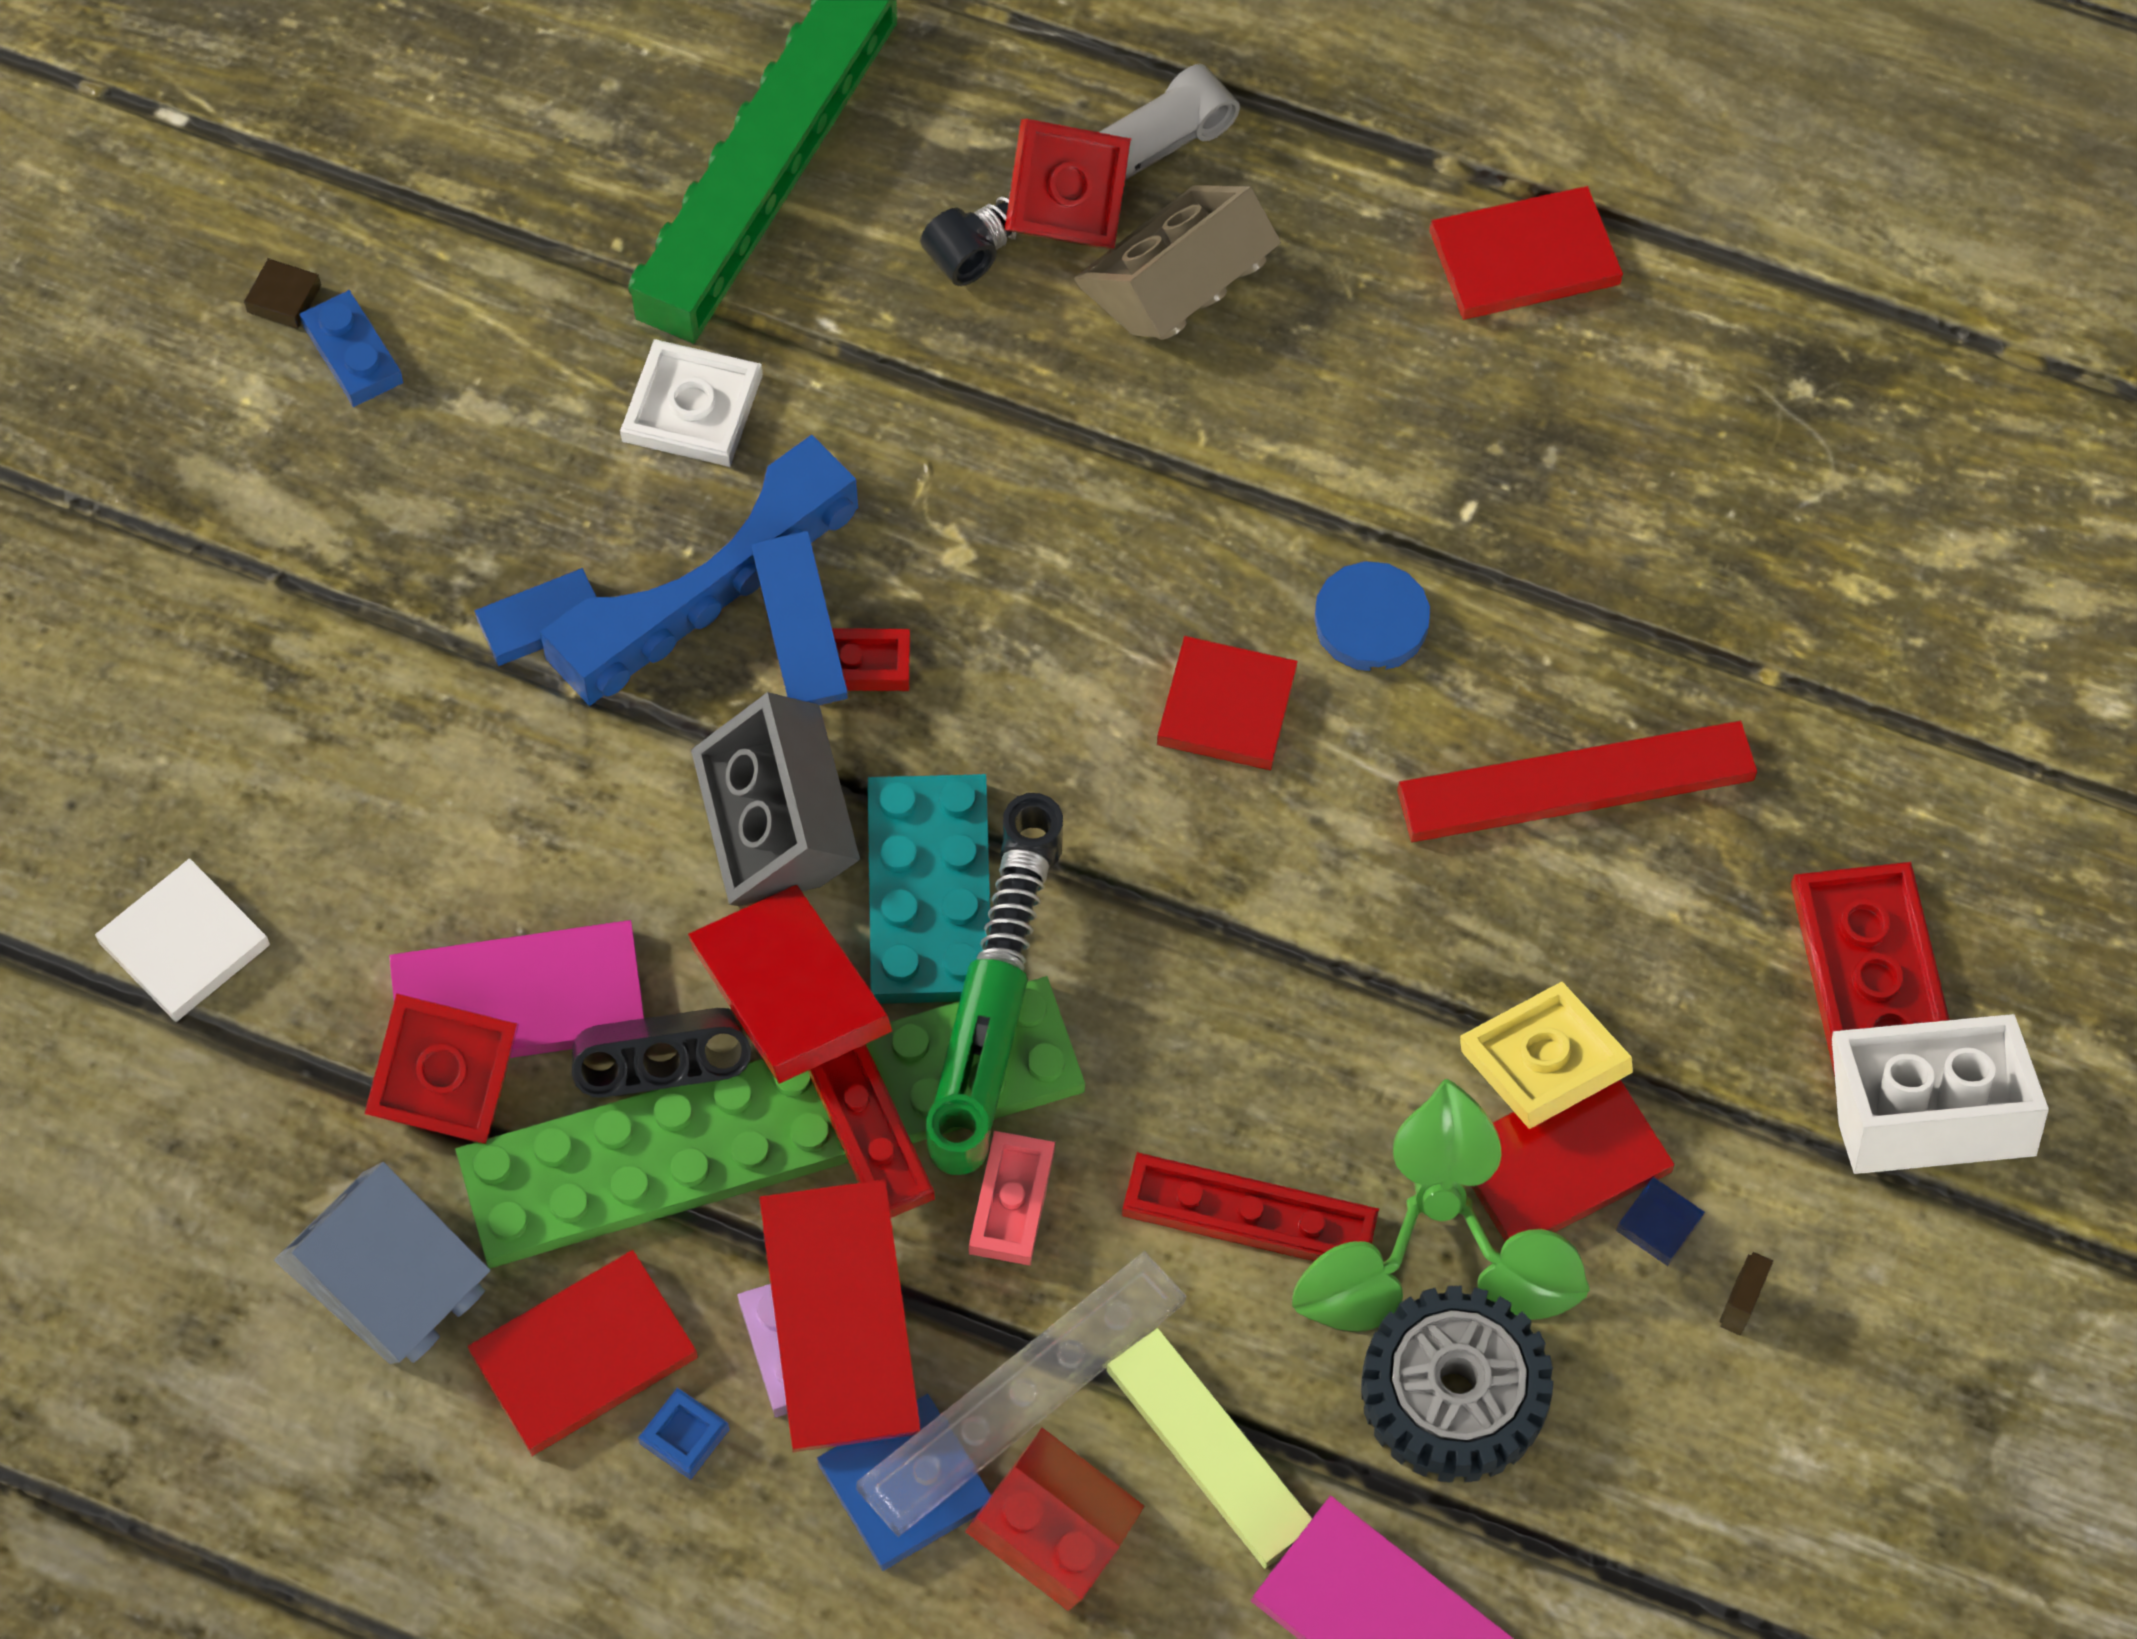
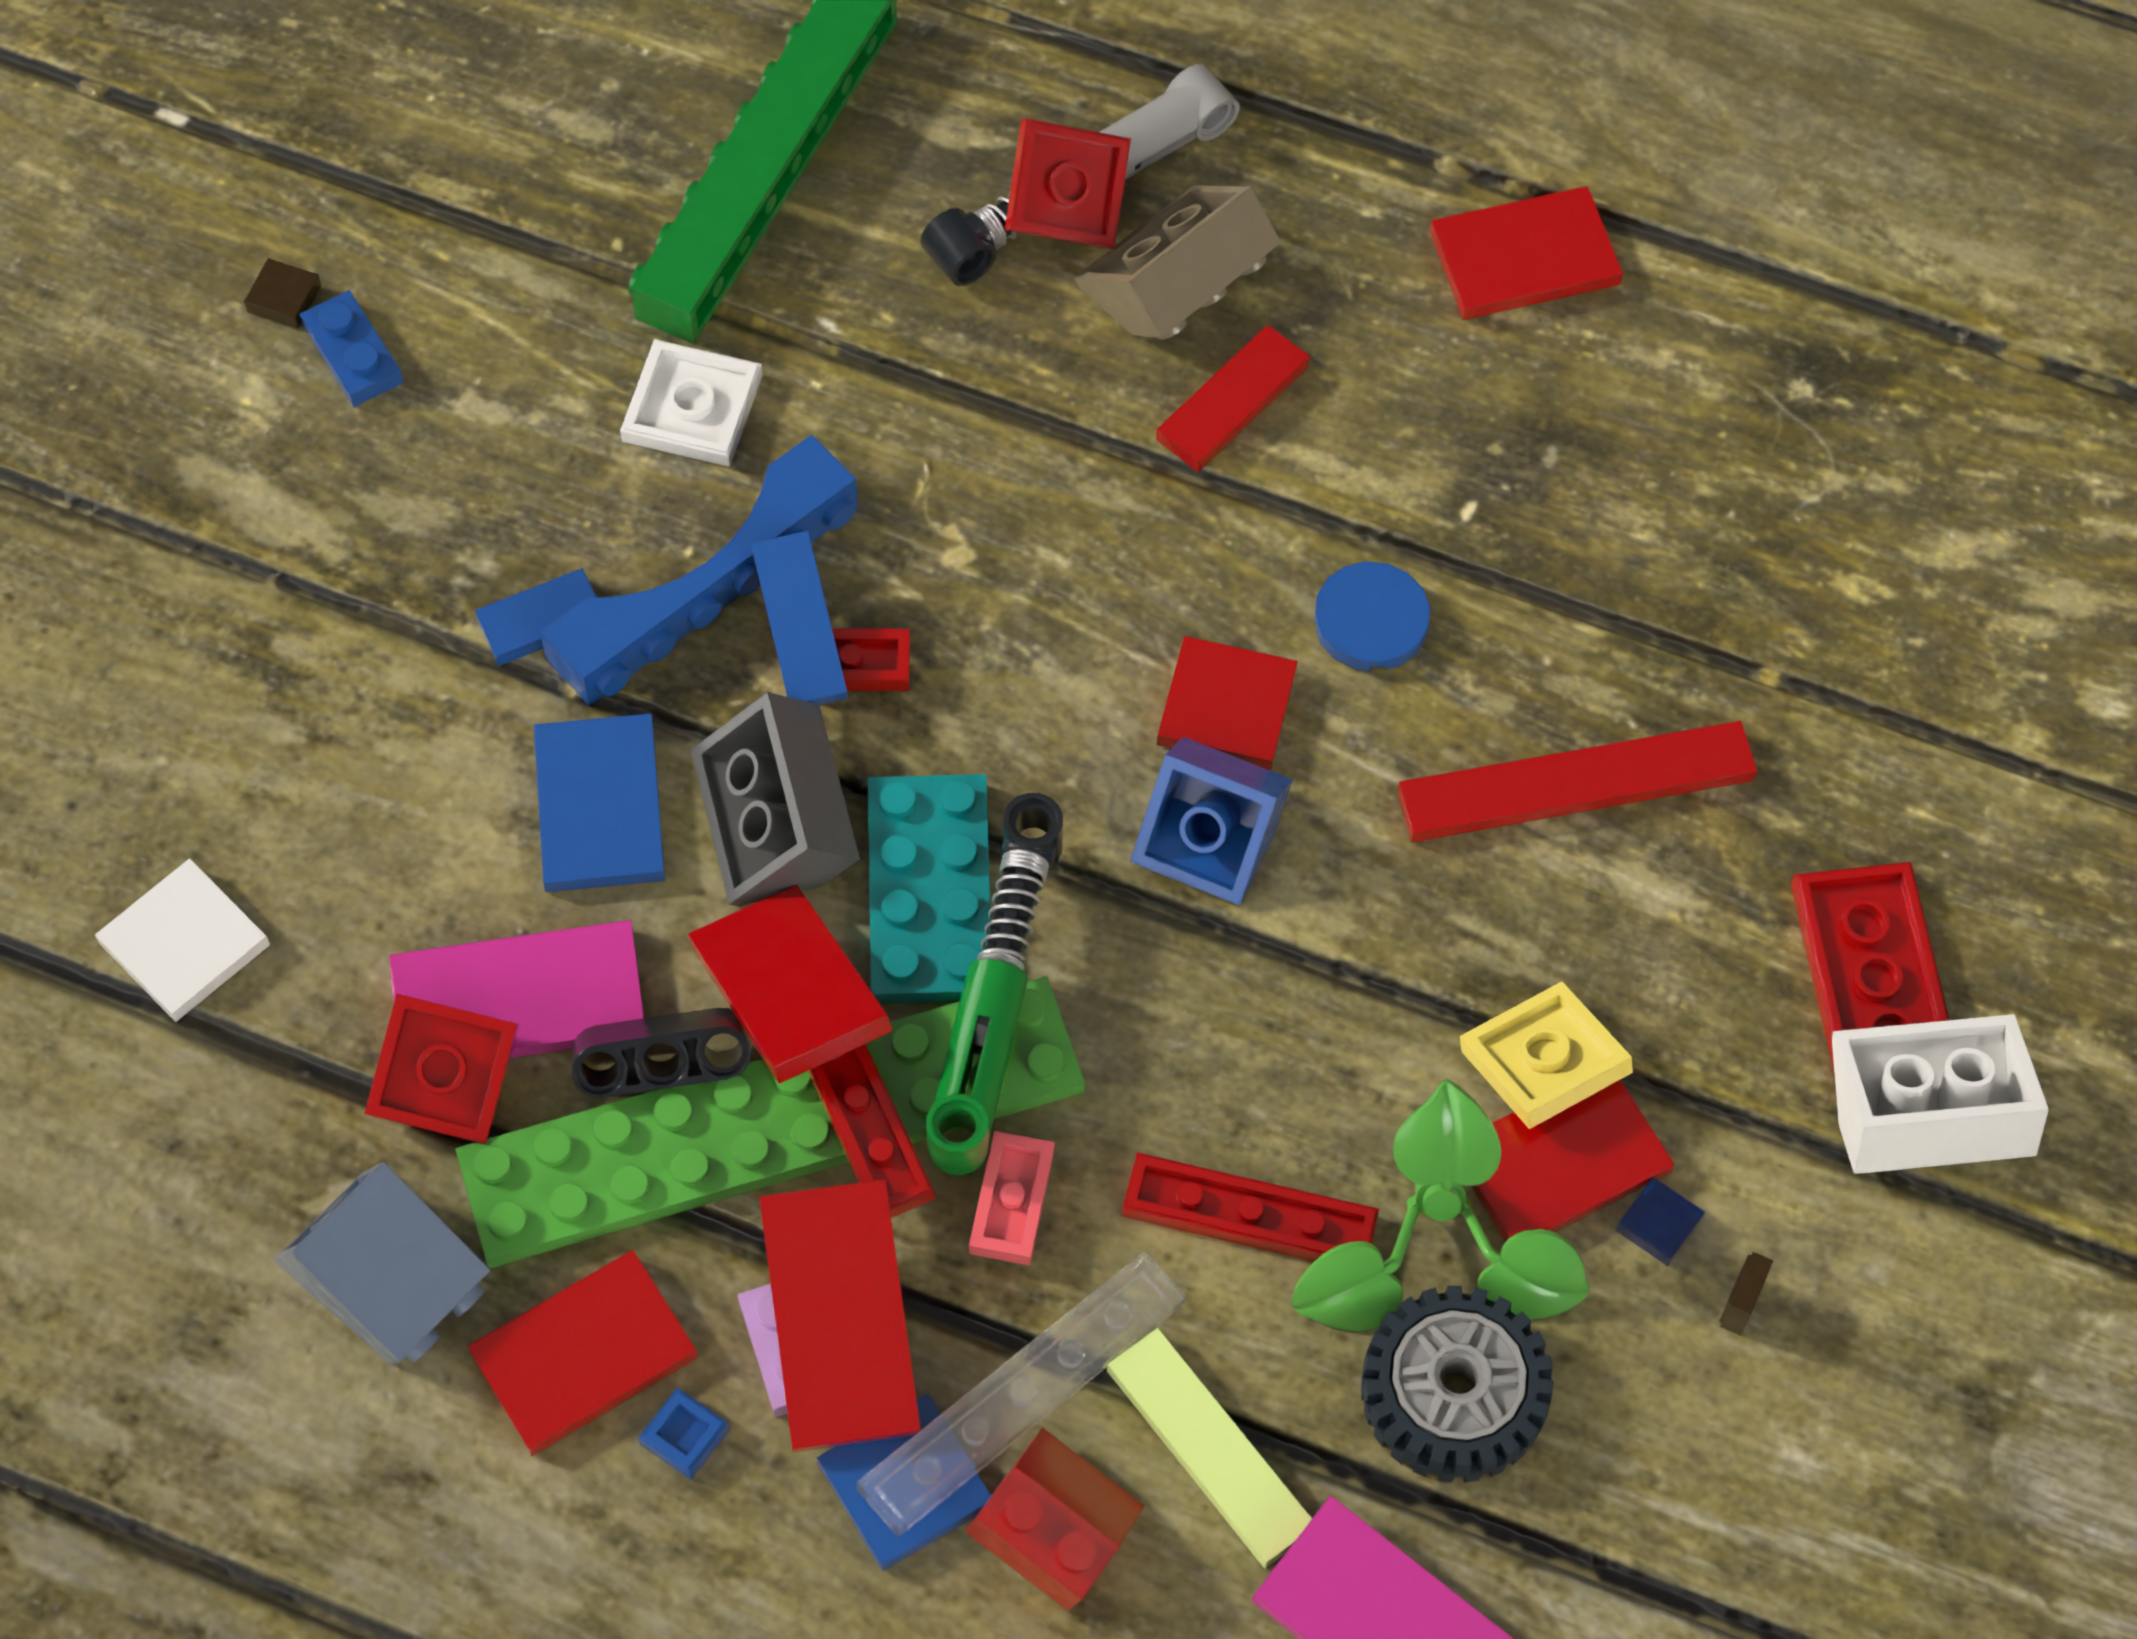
(598, 803): none -> blue tile
(1210, 819): none -> blue slope
(1232, 398): none -> red tile

